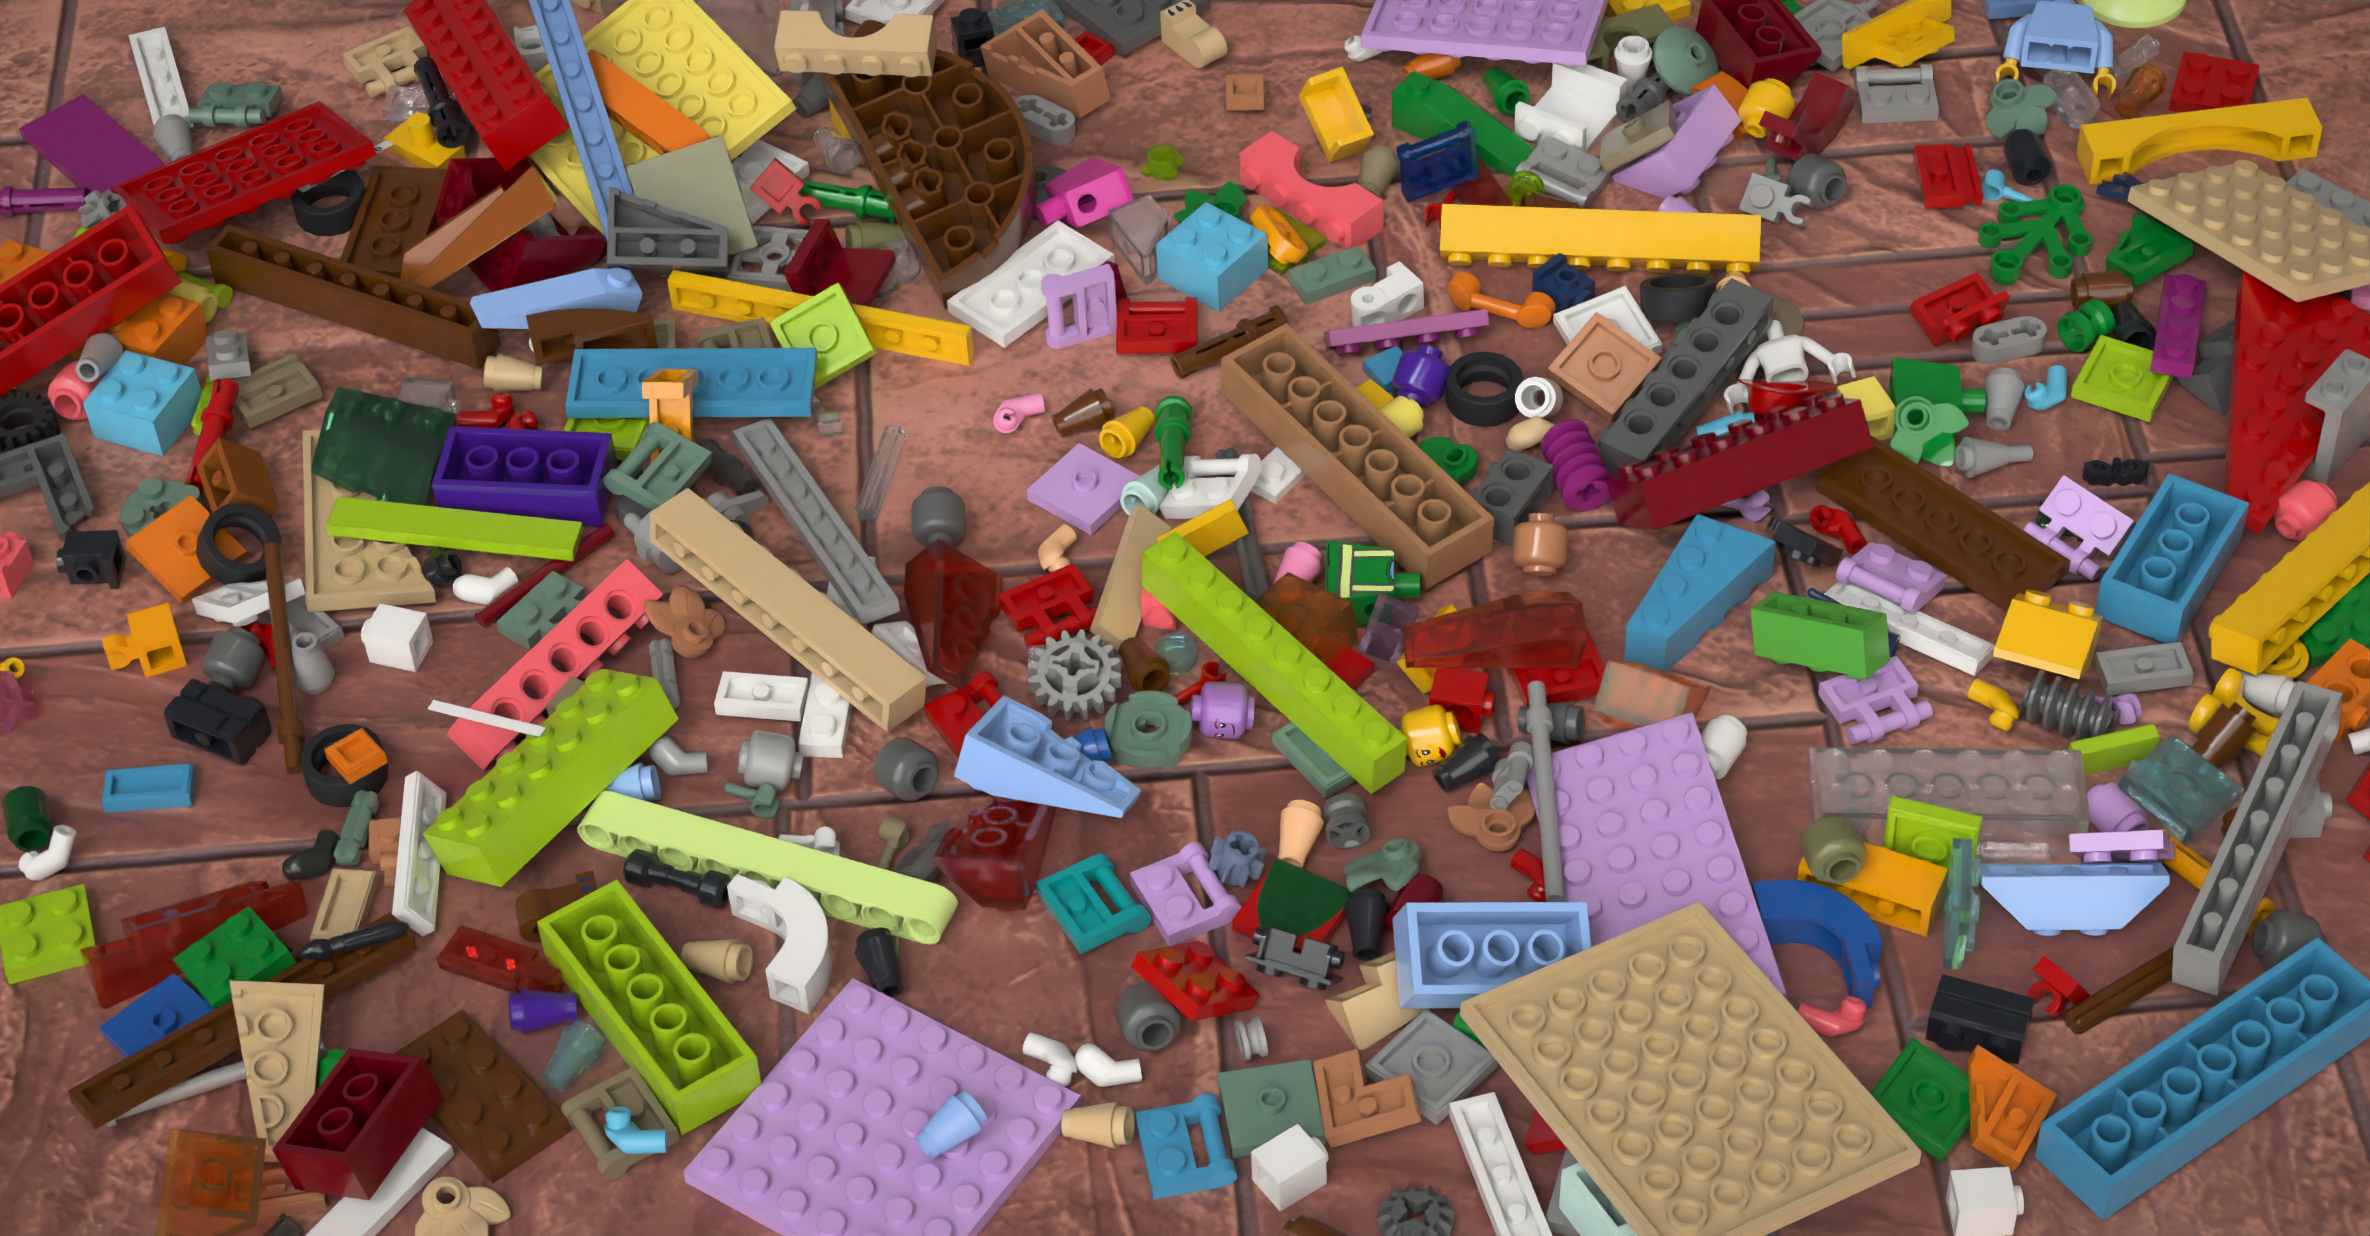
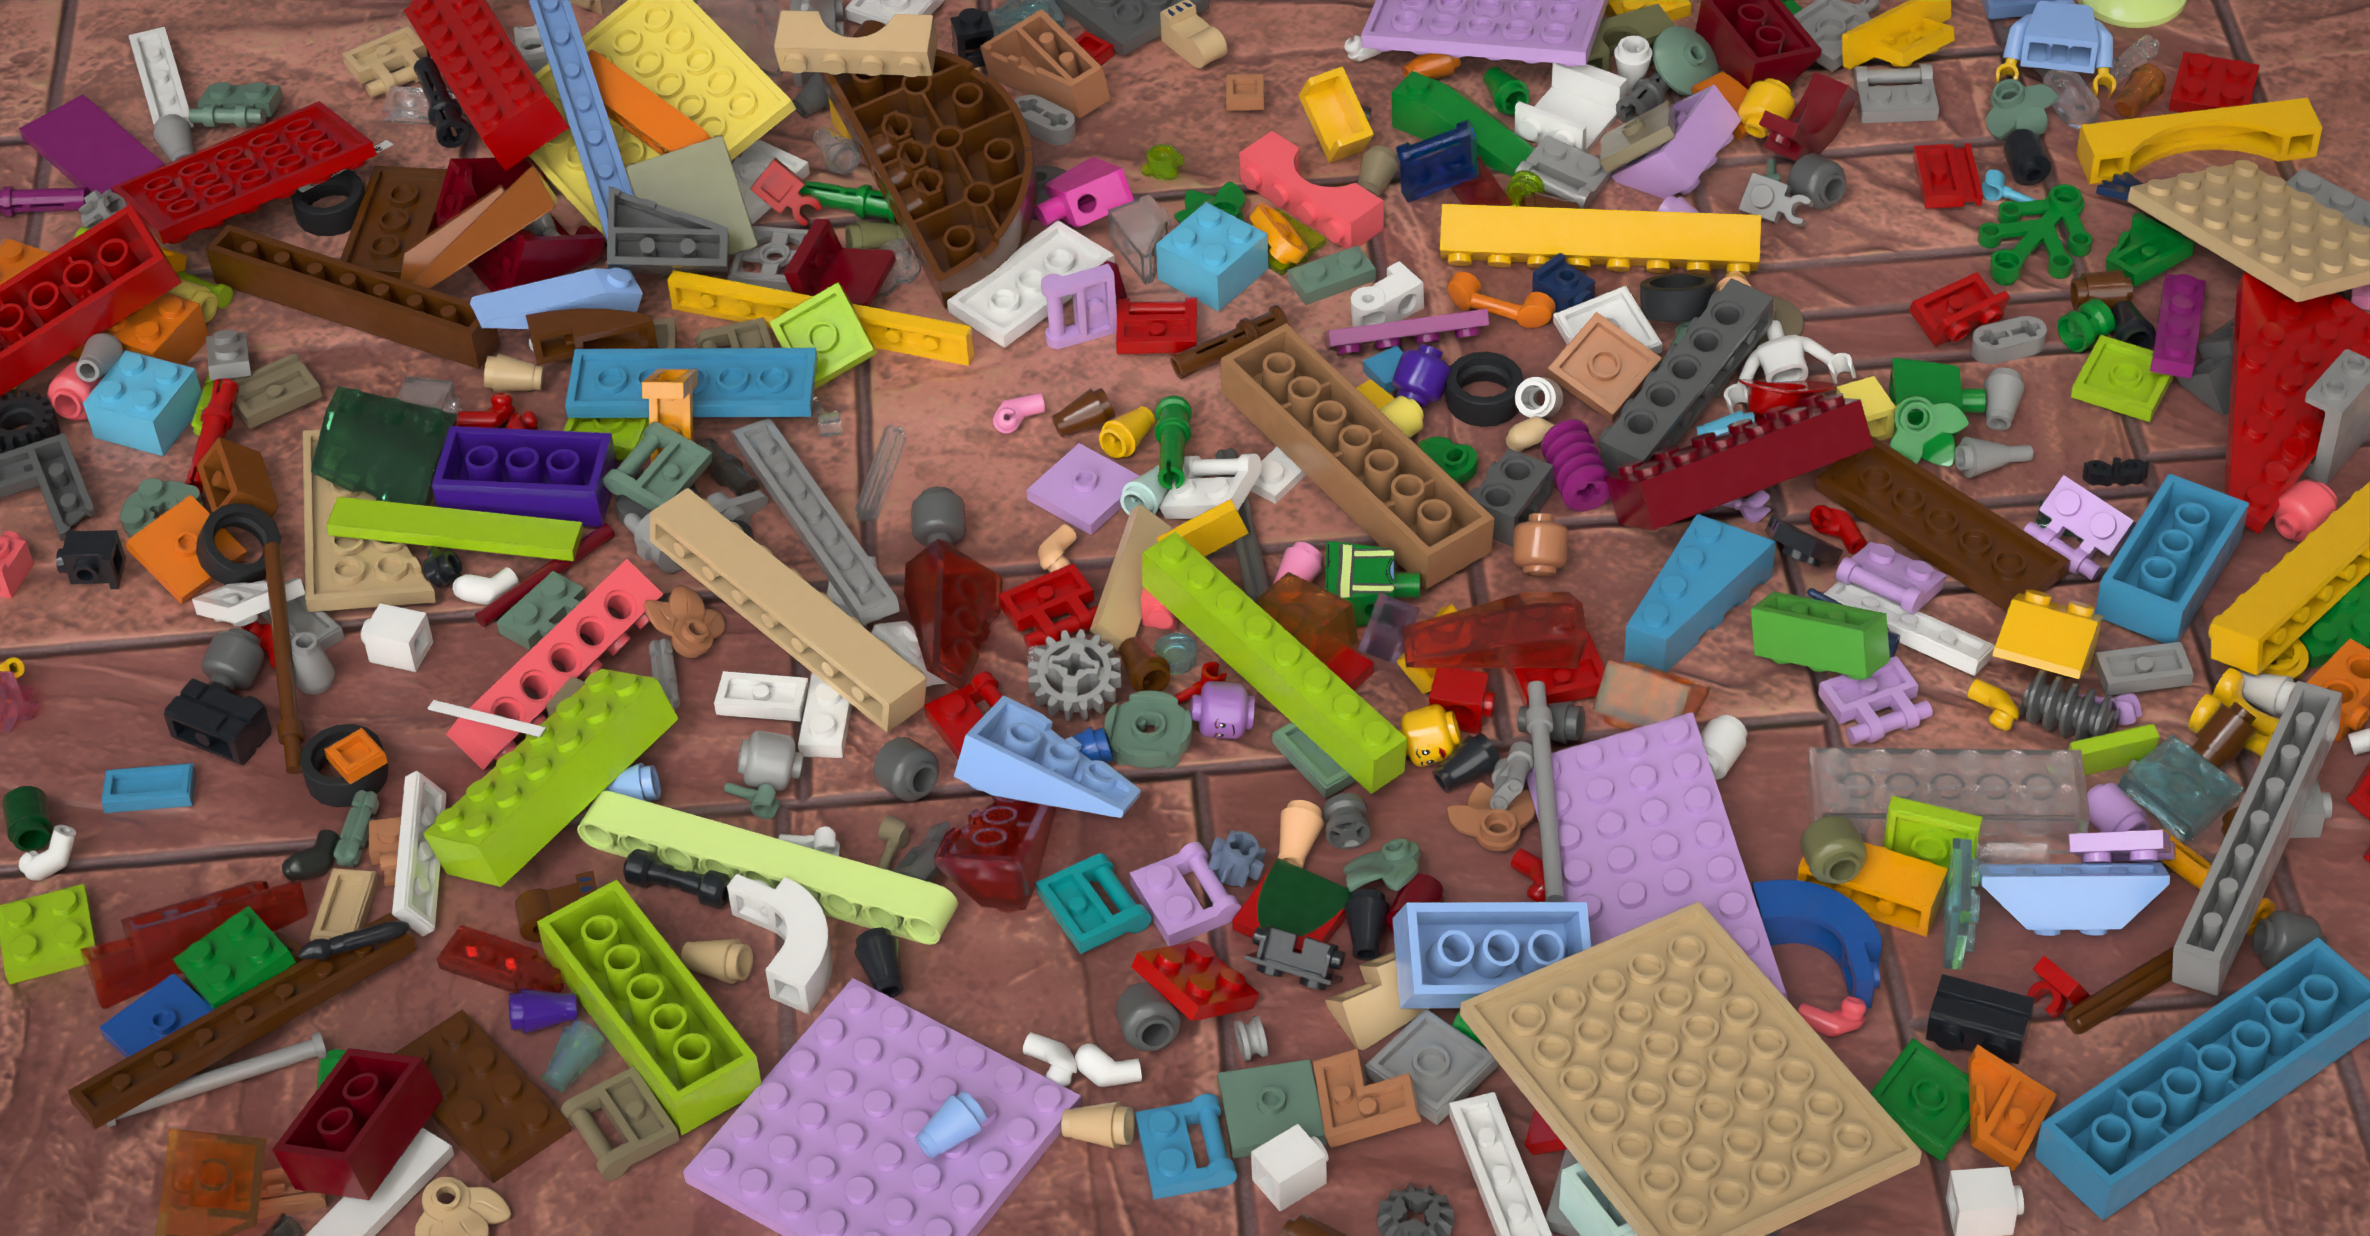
(152, 641): light orange brick -> none
(279, 1050): tan wing -> none
(418, 144): yellow tile -> none
(629, 1137): medium azure arm -> none
(674, 760): light grey arm -> none
(1434, 210): red hand -> none
(2051, 394): medium azure arm -> none

